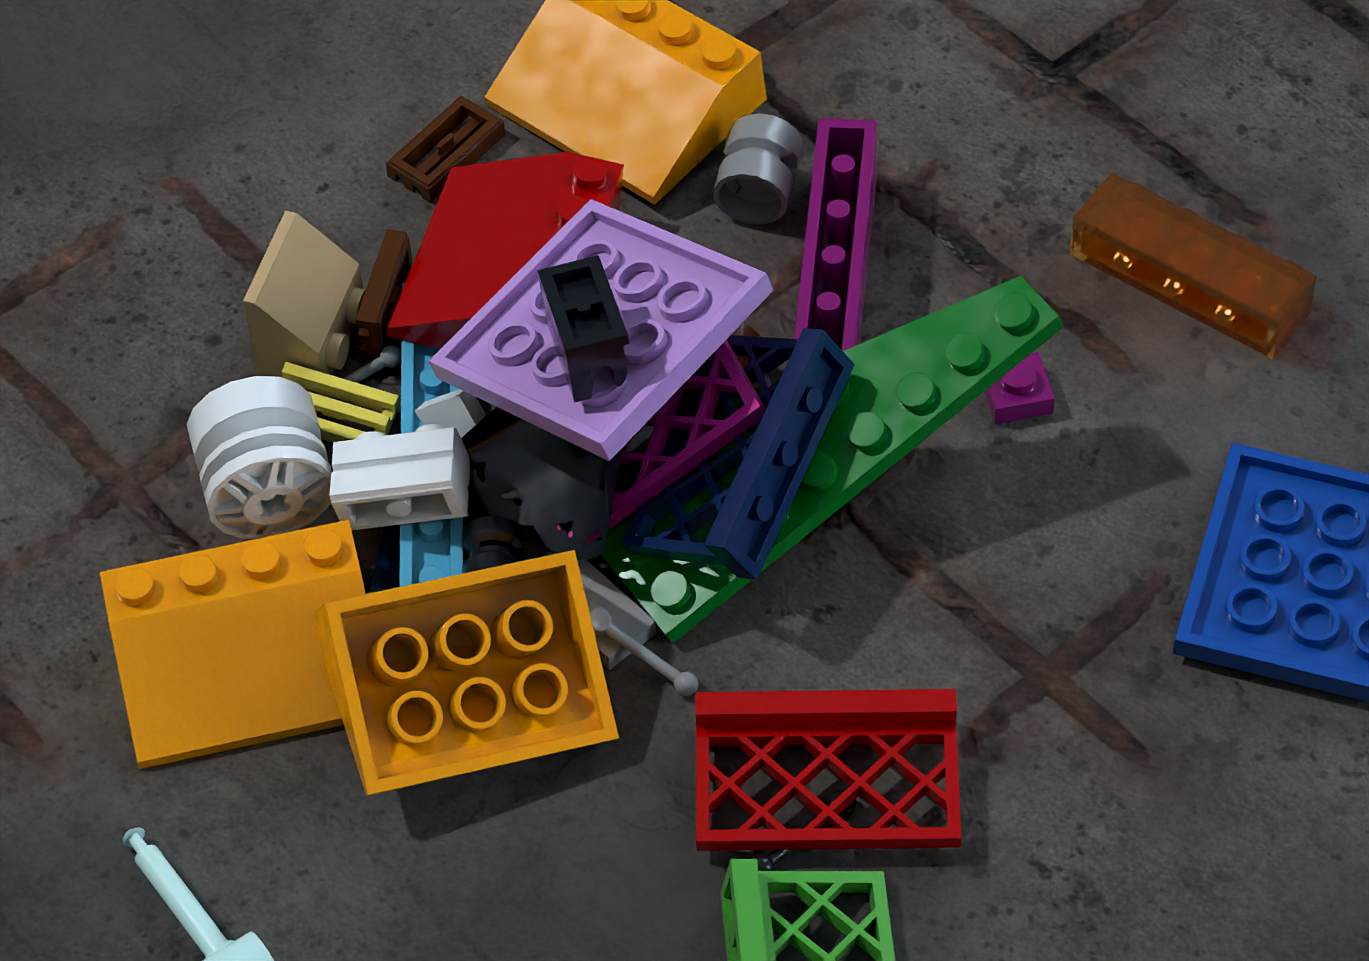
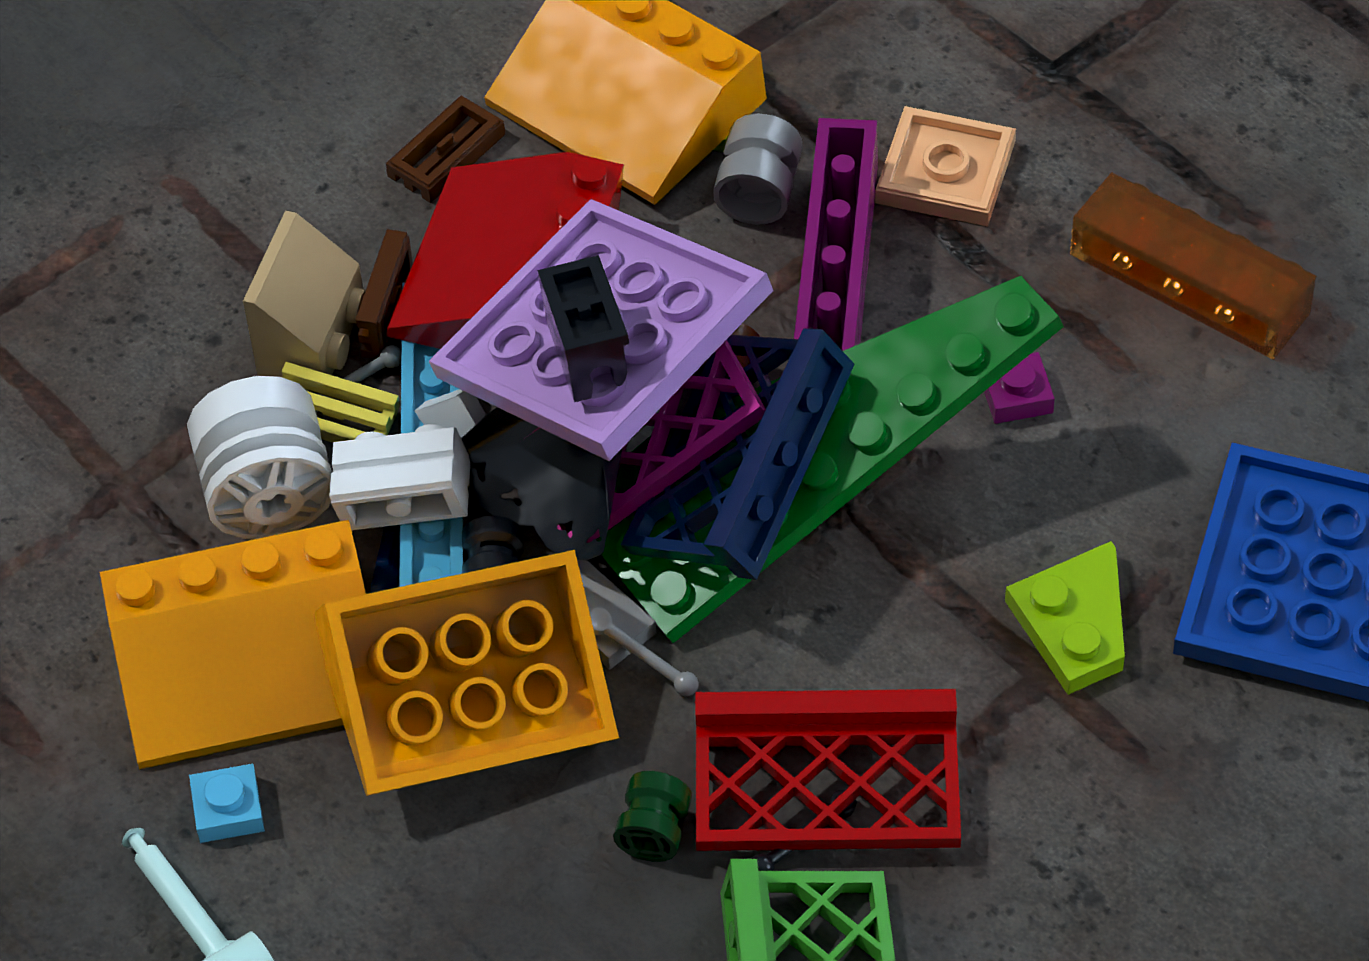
(226, 803): none -> medium azure plate
(651, 822): none -> dark green wheel
(945, 166): none -> light nougat tile
(1074, 617): none -> lime wing

